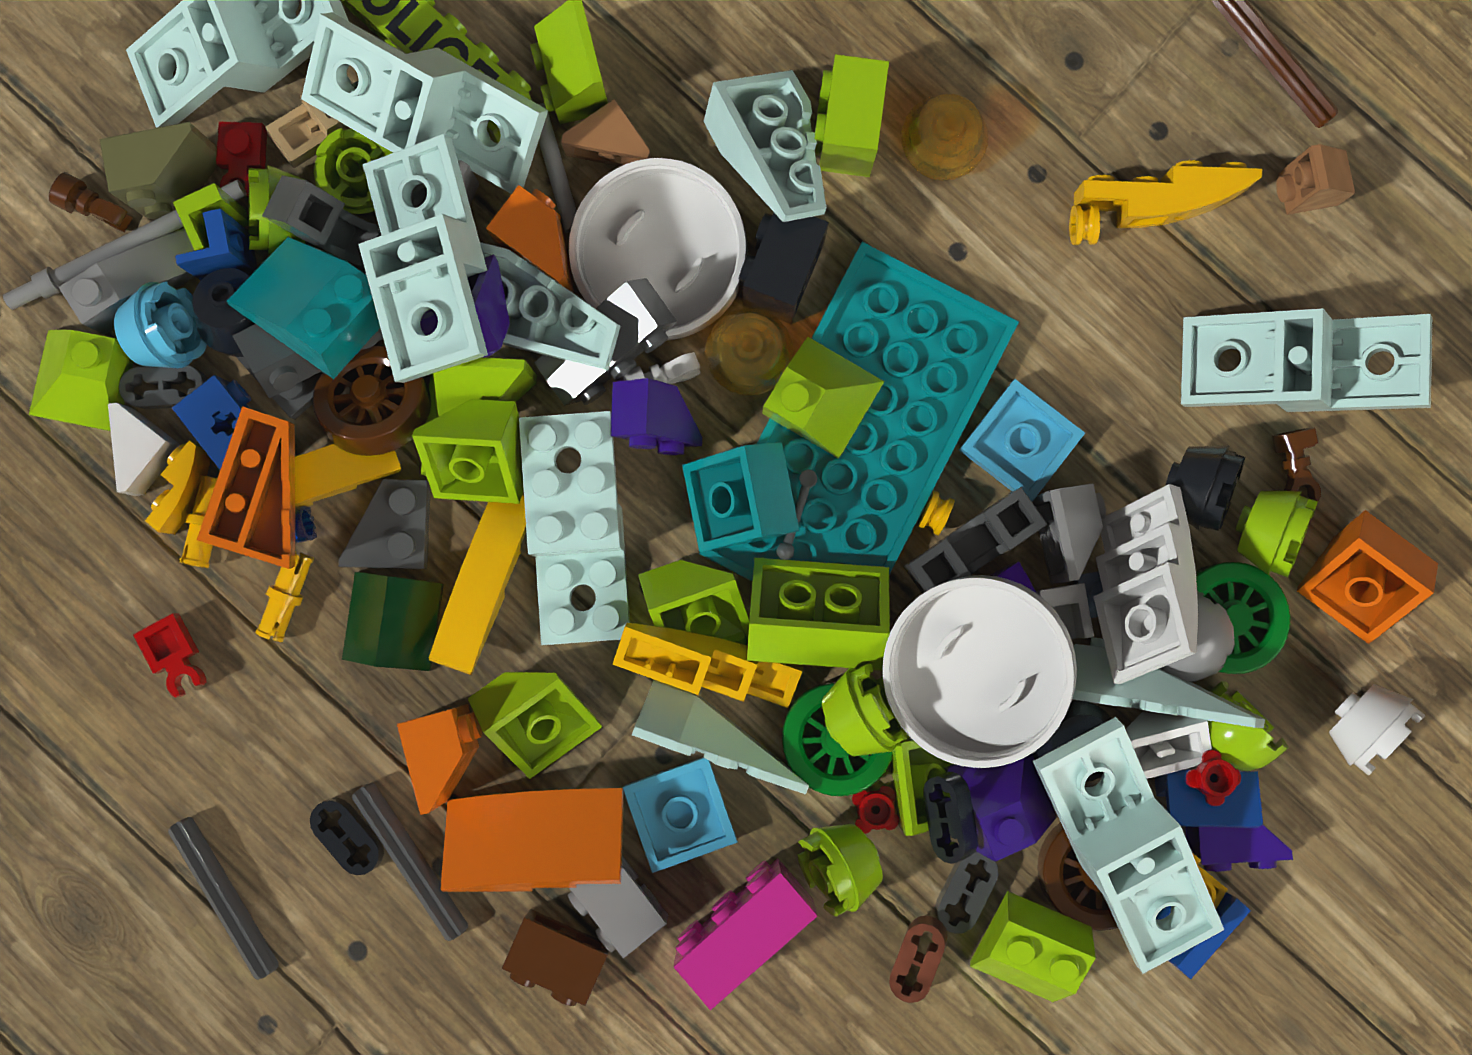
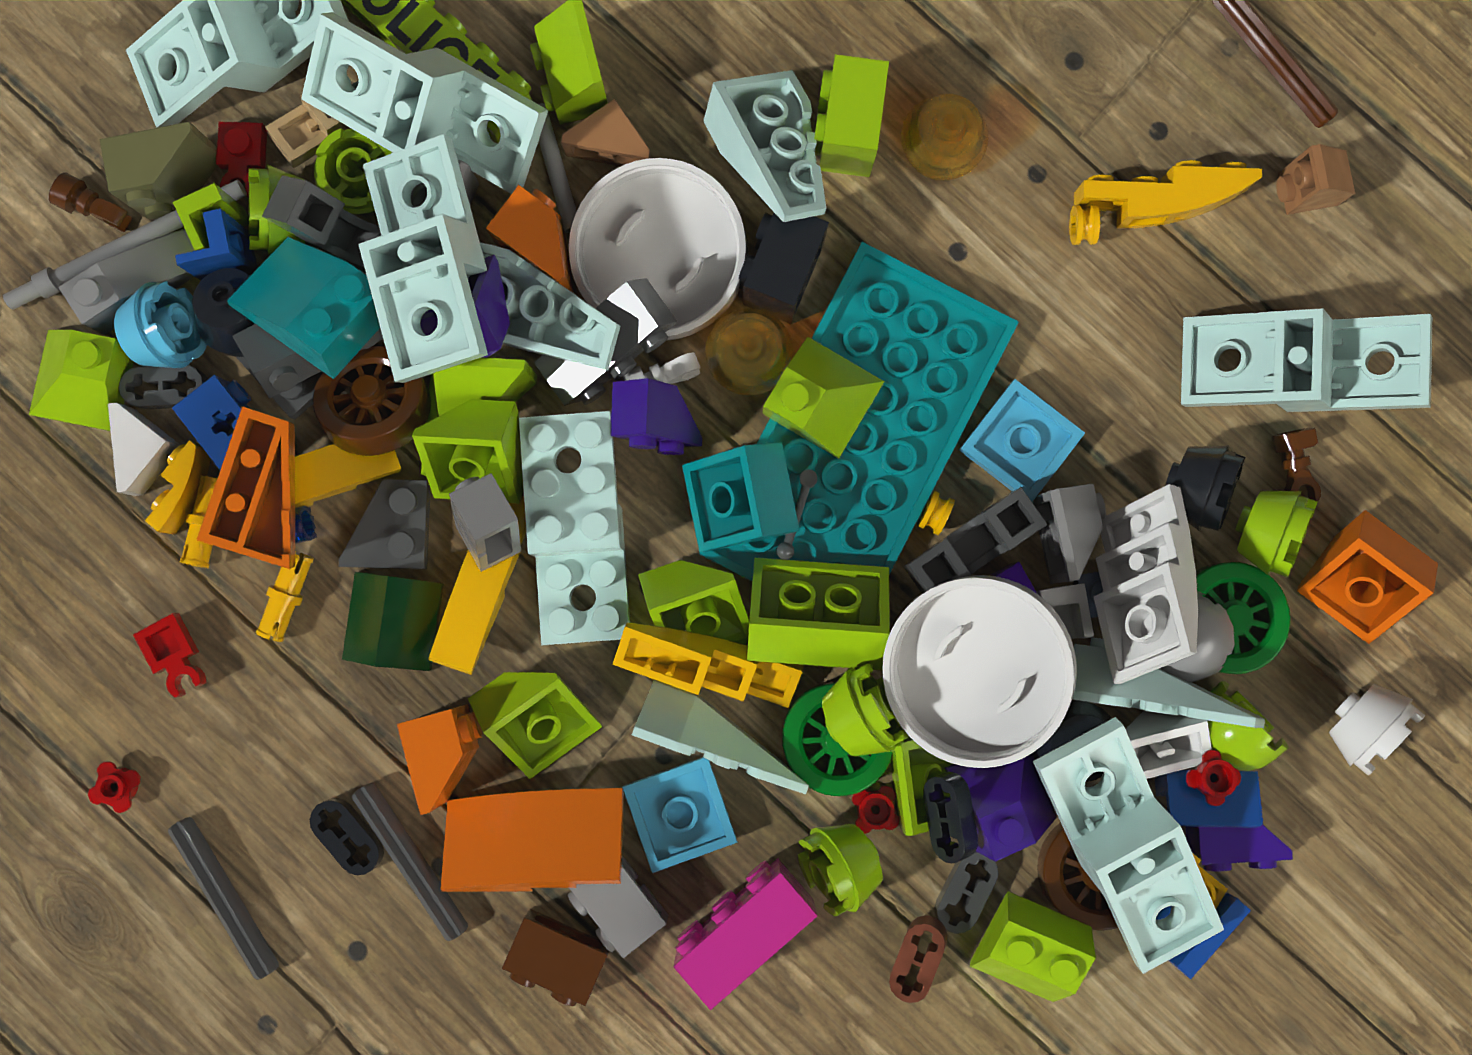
(127, 787): none -> red plate
(485, 521): none -> light grey piece

